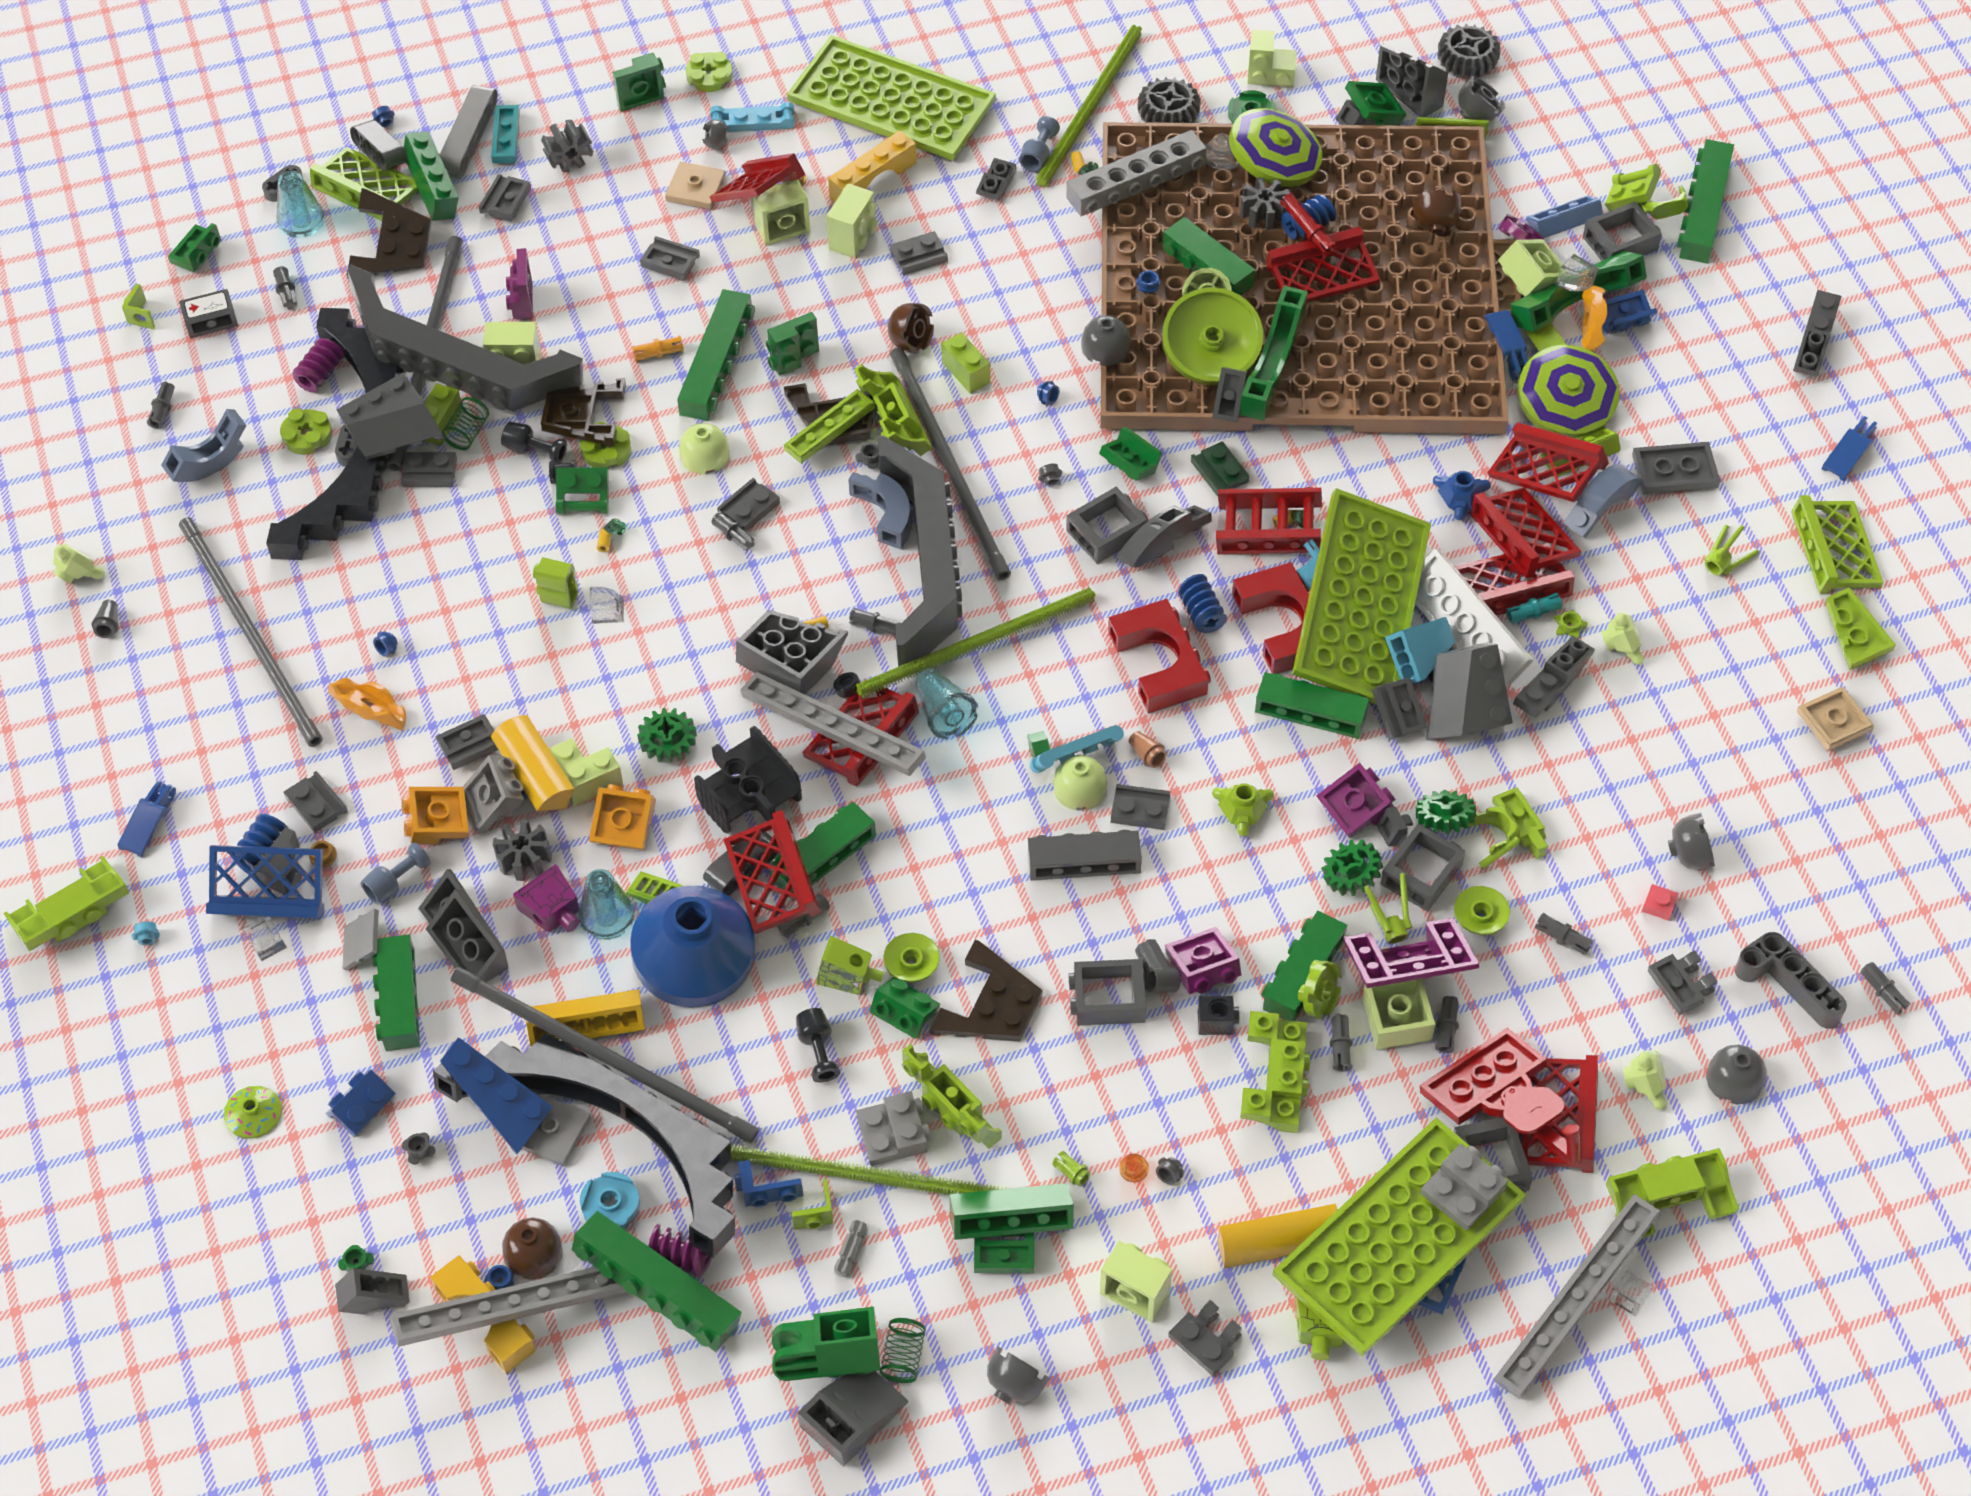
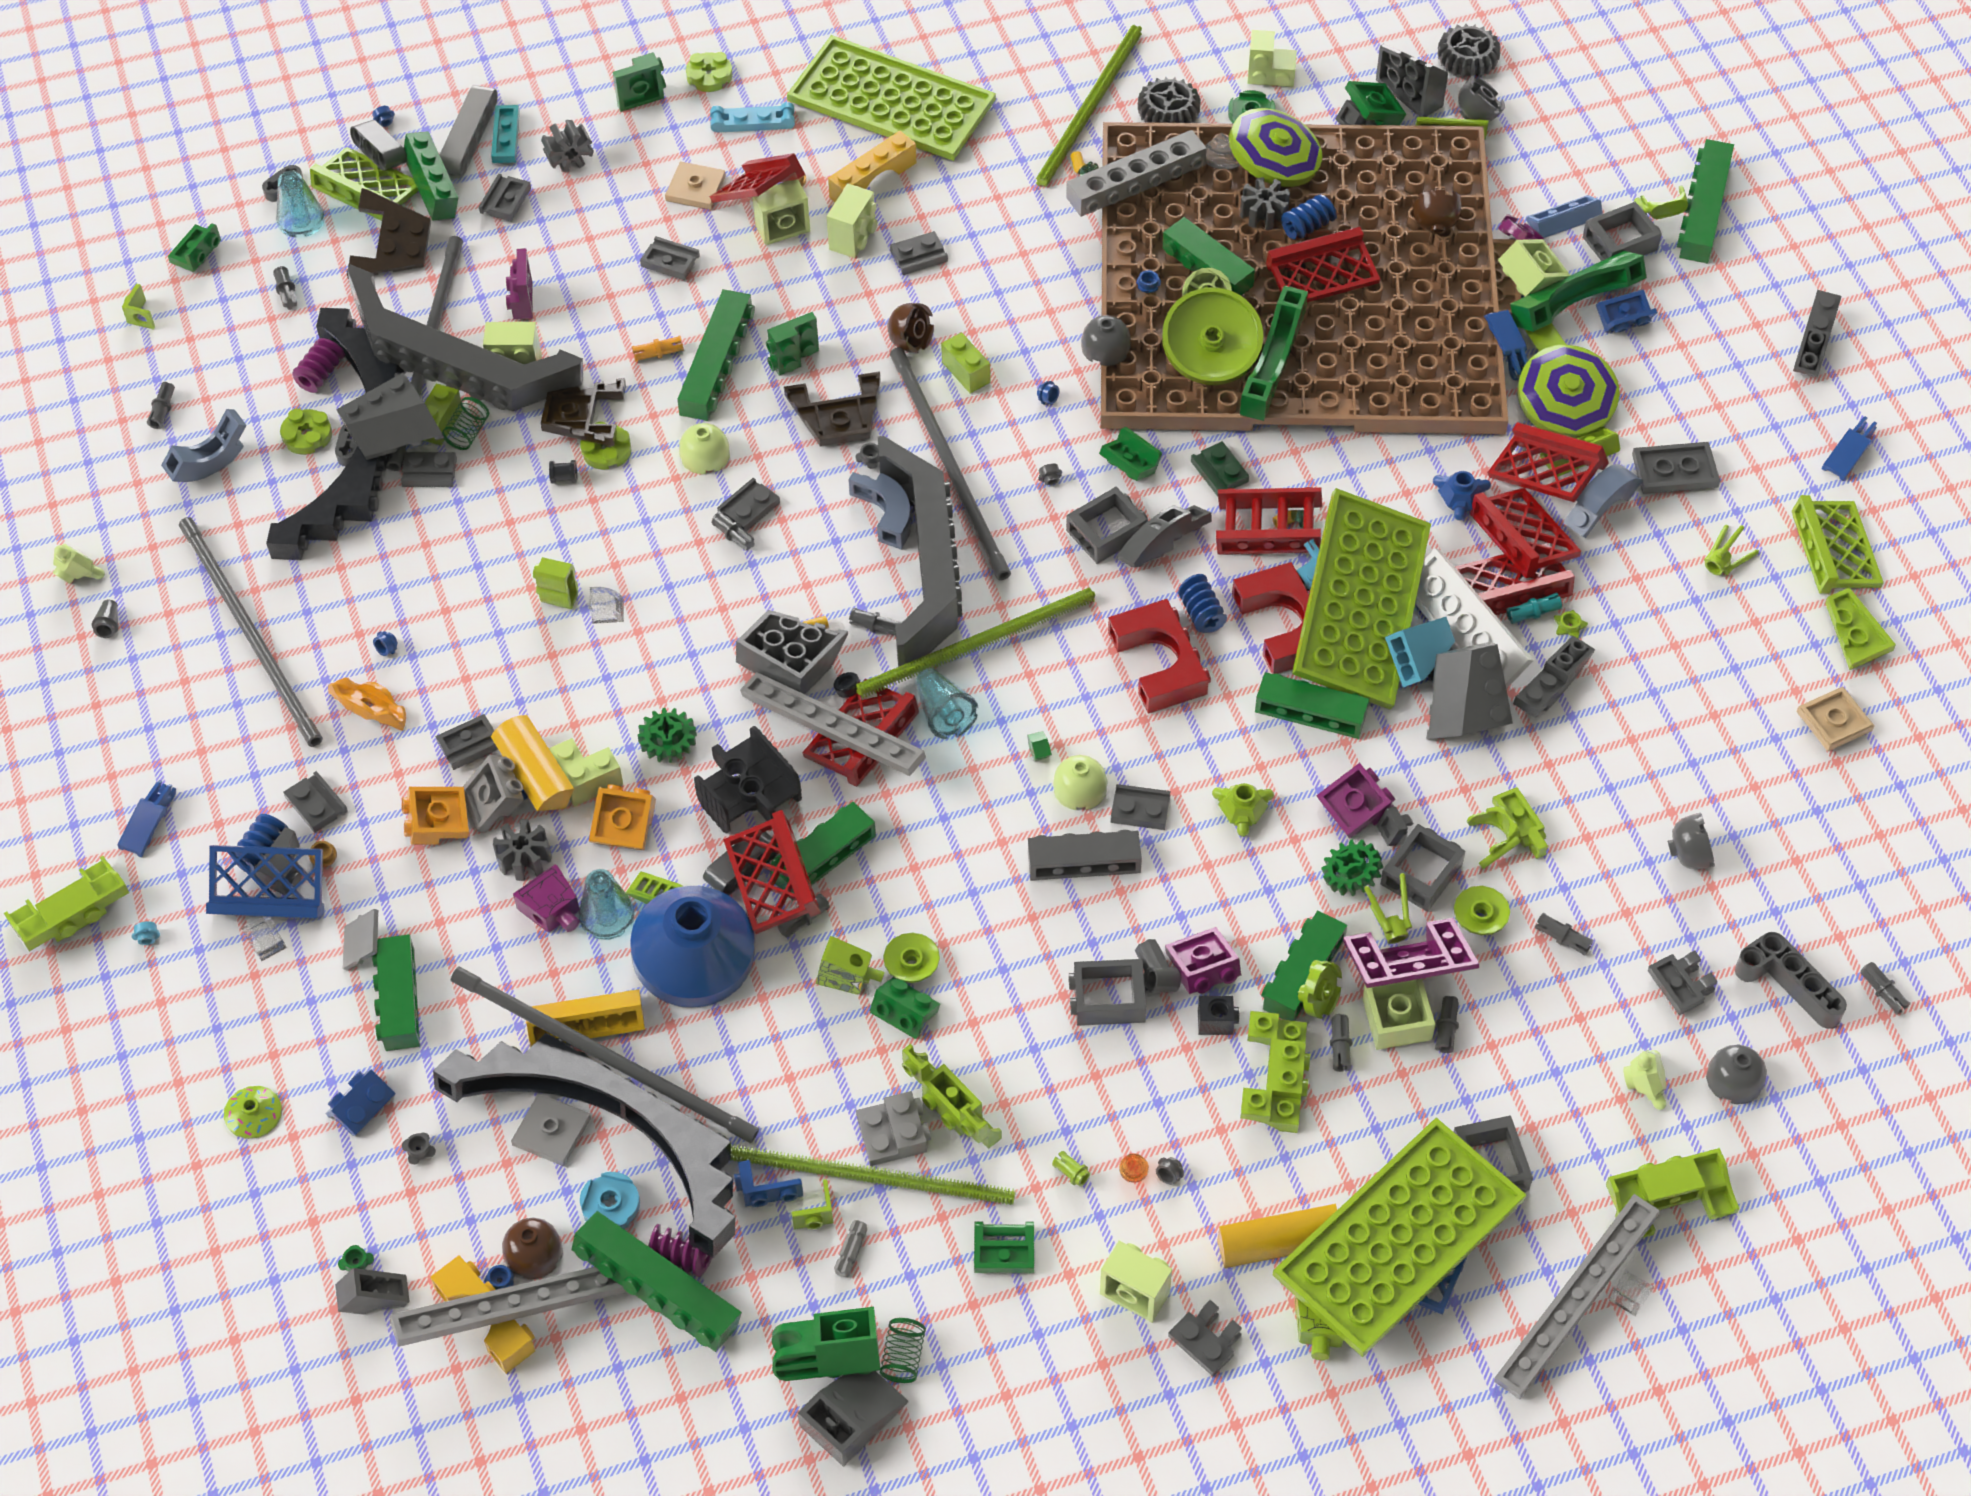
(208, 313): dark grey brick -> none
(383, 883): sand blue piece -> none
(462, 930): dark grey slope -> none
(499, 1096): blue wing -> none
(520, 438): black piece -> none
(582, 481): green plate -> none
(606, 533): arm -> none
(715, 134): dark grey piece -> none
(814, 1030): black piece -> none
(829, 426): lime tile -> none
(895, 409): lime bracket -> none
(996, 179): dark grey slope -> none
(1002, 1006): dark brown wing -> none
(1011, 1211): green brick -> none
(1014, 1378): dark grey cylinder -> none
(1035, 151): sand blue piece -> none
(1085, 744): medium azure plate -> none
(1149, 751): nougat cone -> none
(1229, 394): dark grey slope -> none
(1314, 231): red pin -> none
(1399, 708): dark grey plate -> none
(1445, 811): green gear -> none
(1465, 1186): light grey plate -> none
(1498, 1083): plate -> none
(1576, 274): clear brick -> none
(1586, 1112): red fence -> none
(1593, 318): light orange piece -> none
(1624, 637): yellowish green rock -> none
(1638, 190): lime plate -> none
(1660, 902): coral plate -> none

